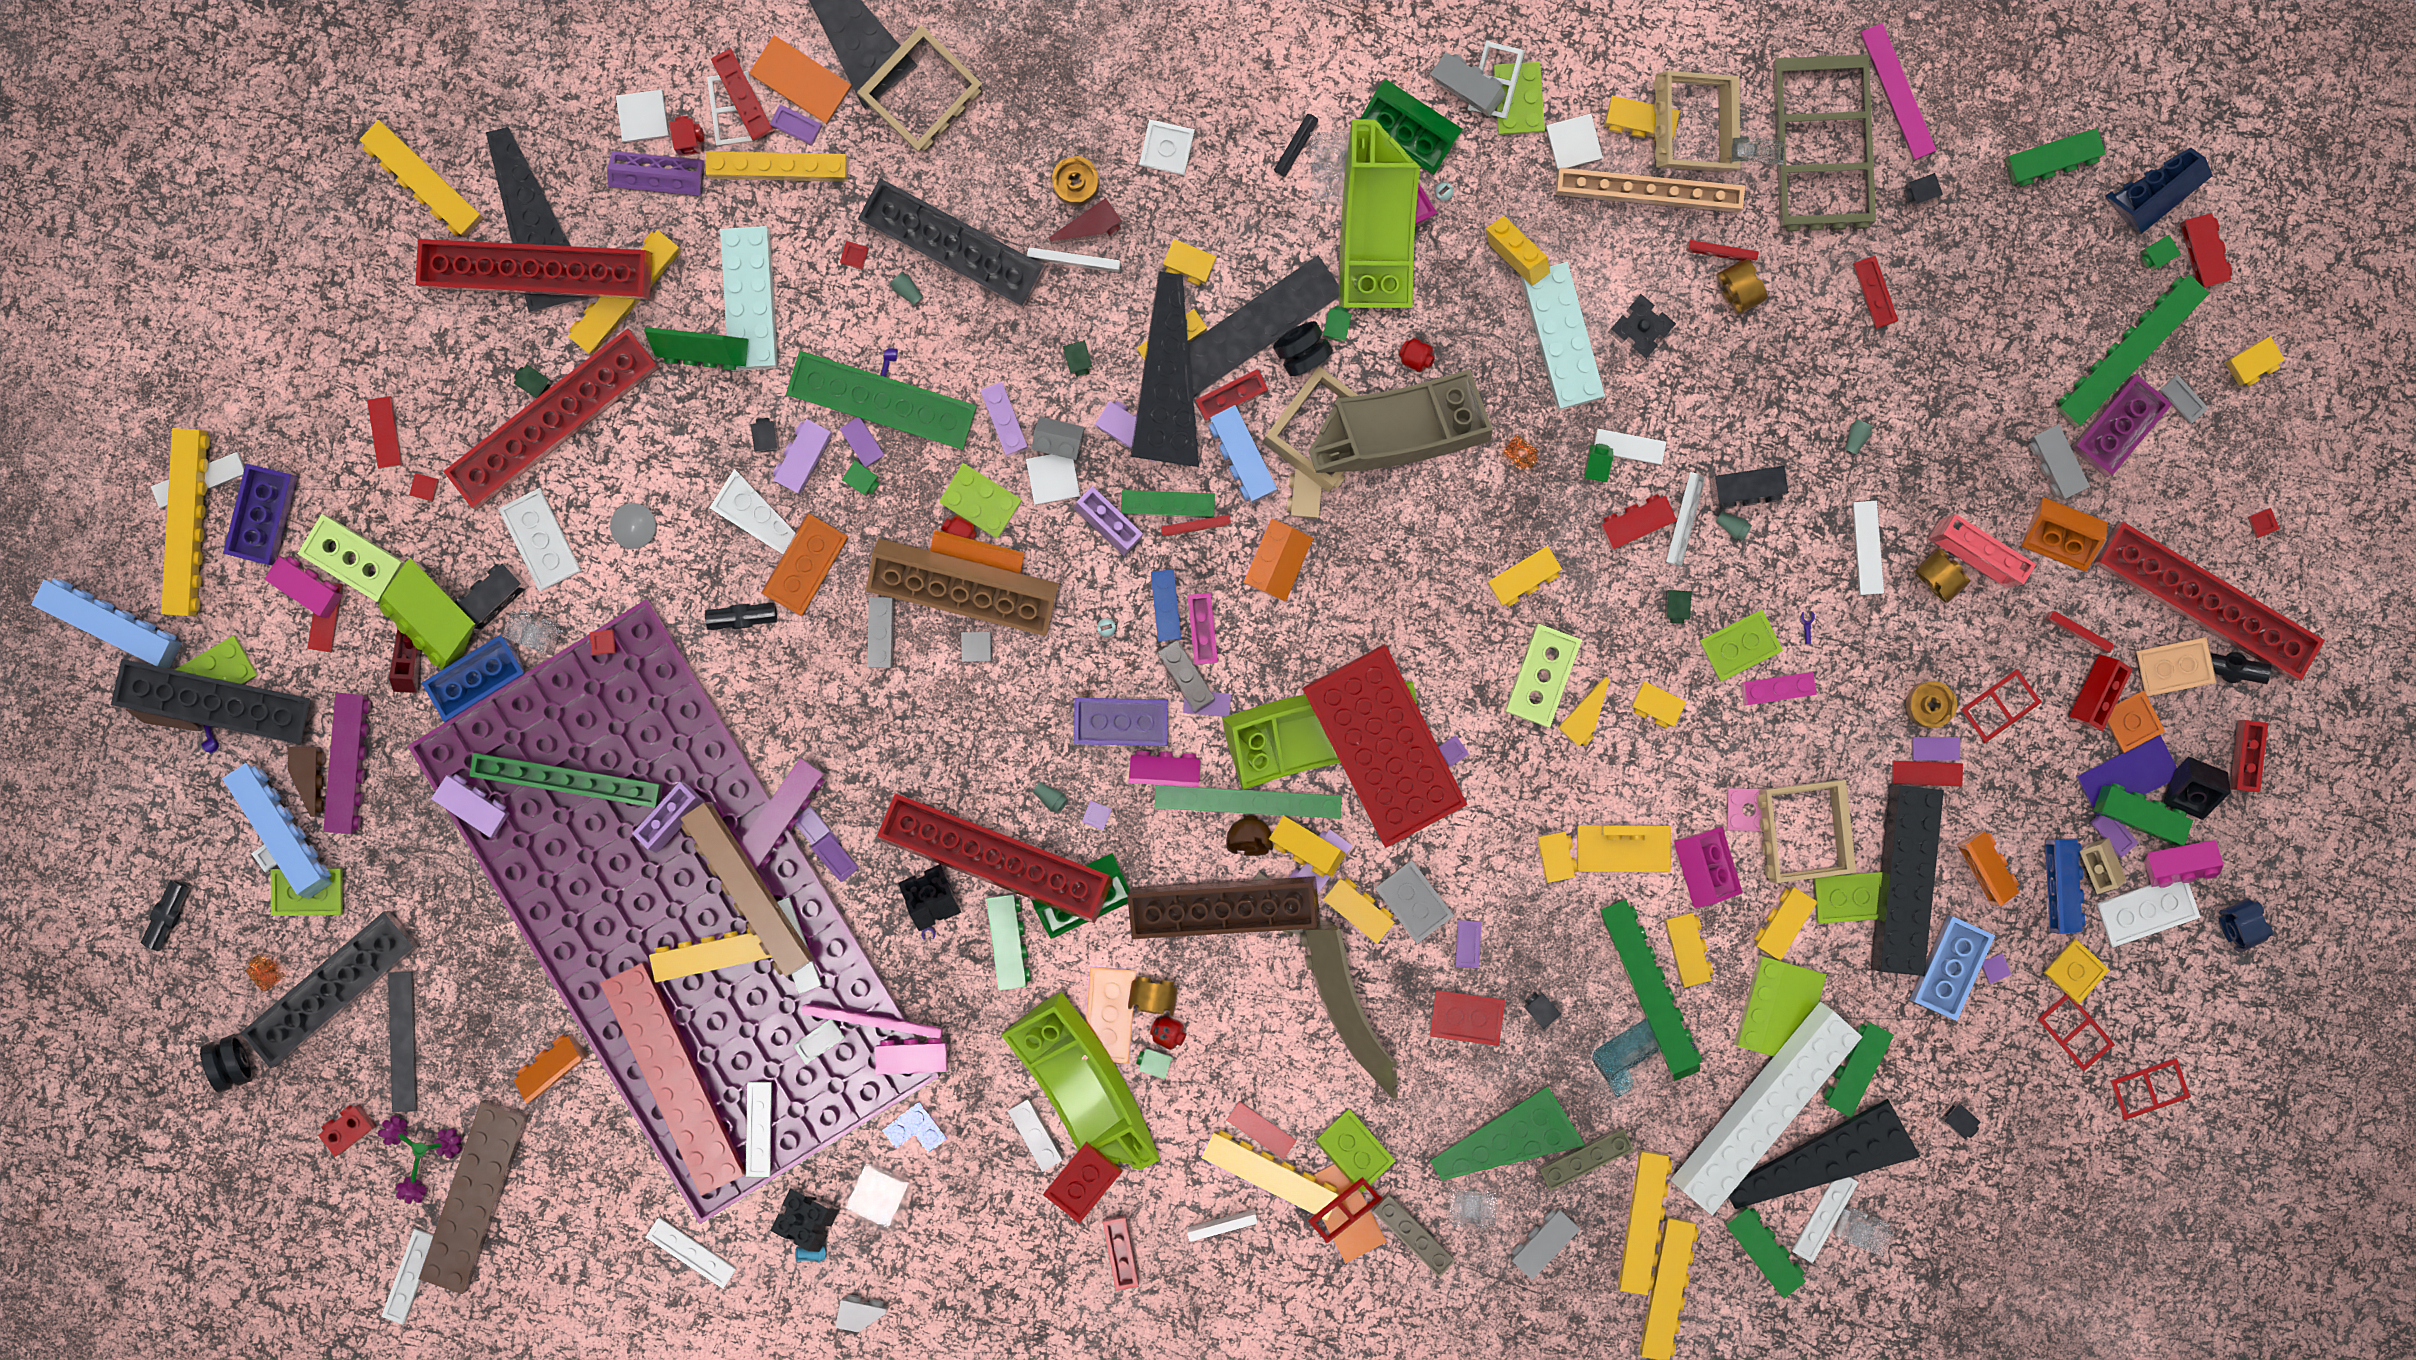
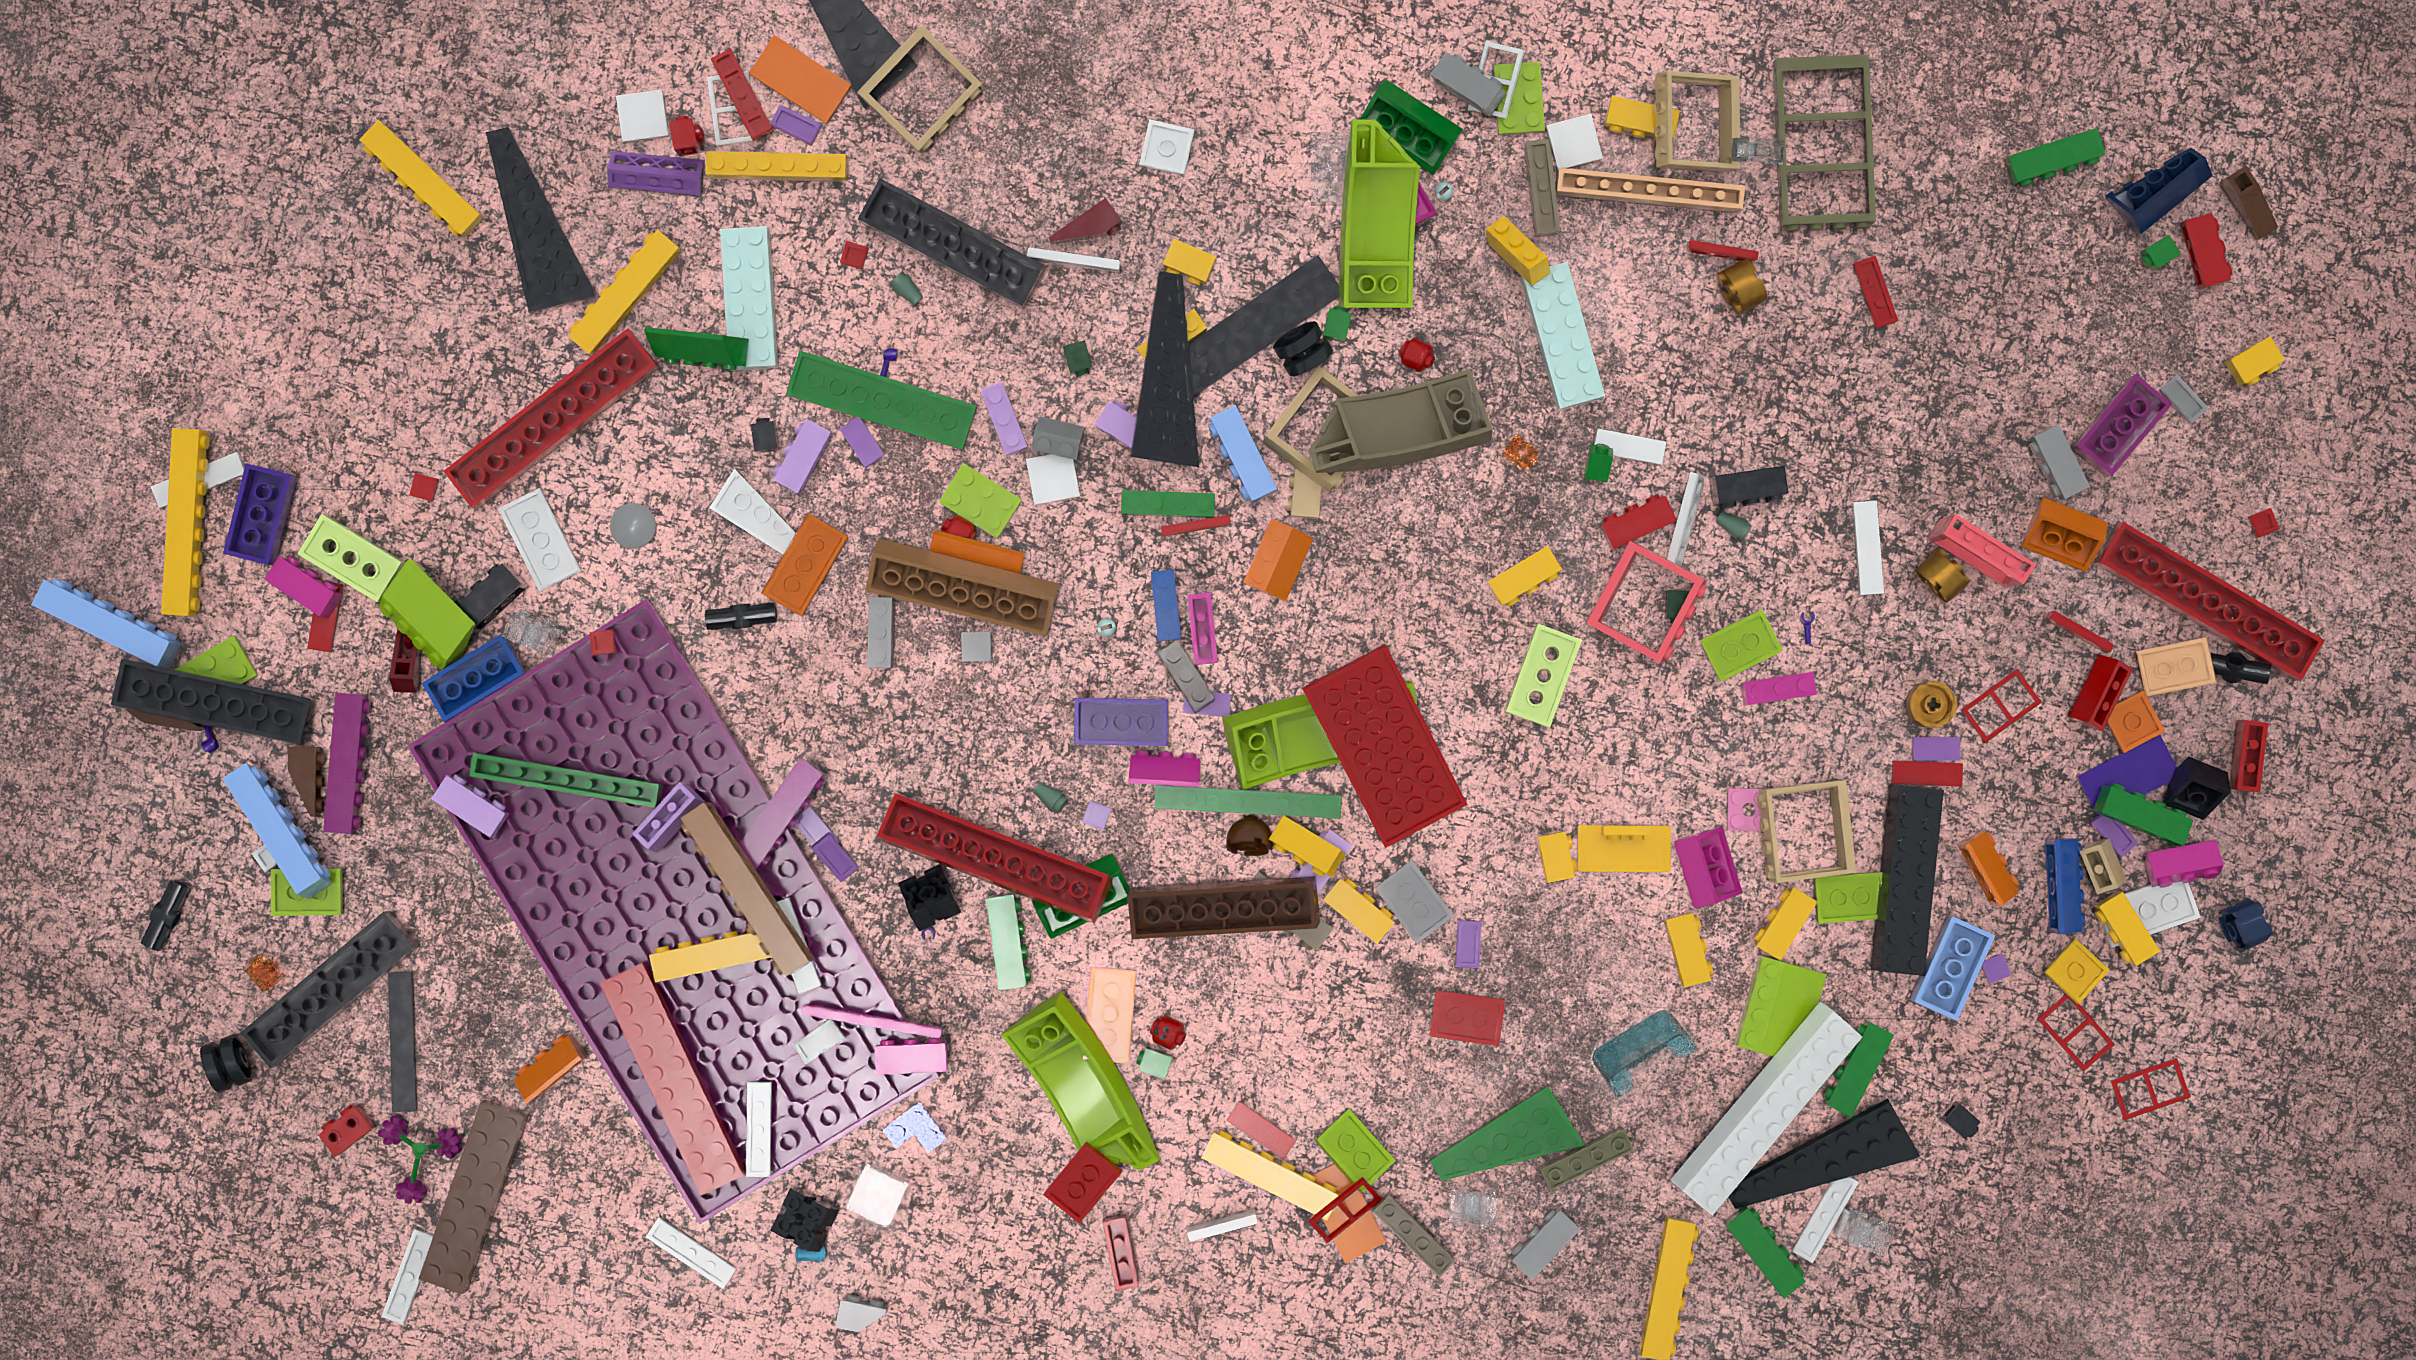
(384, 432): red tile -> none
(532, 381): dark green brick -> none
(534, 269): red brick -> none
(861, 479): green brick -> none
(1035, 1134): brick -> none
(1073, 168): pearl gold brick -> none
(1108, 521): lavender brick -> none
(1153, 997): pearl gold brick -> none
(1234, 393): red brick -> none
(1296, 145): black axle -> none
(1336, 990): dark tan slope -> none
(1453, 751): medium lavender tile -> none
(1541, 1009): black brick -> none
(1542, 188): none -> dark tan brick
(1584, 717): yellow slope -> none
(1613, 585): none -> coral window
(1642, 327): black brick -> none
(1643, 1222): yellow brick -> none
(1650, 990): green brick -> none
(1658, 705): yellow brick -> none
(1858, 435): sand green cone -> none
(1898, 91): dark pink tile -> none
(1923, 190): black brick -> none
(2126, 929): none -> yellow brick
(2132, 350): green brick -> none
(2250, 201): none -> reddish brown slope

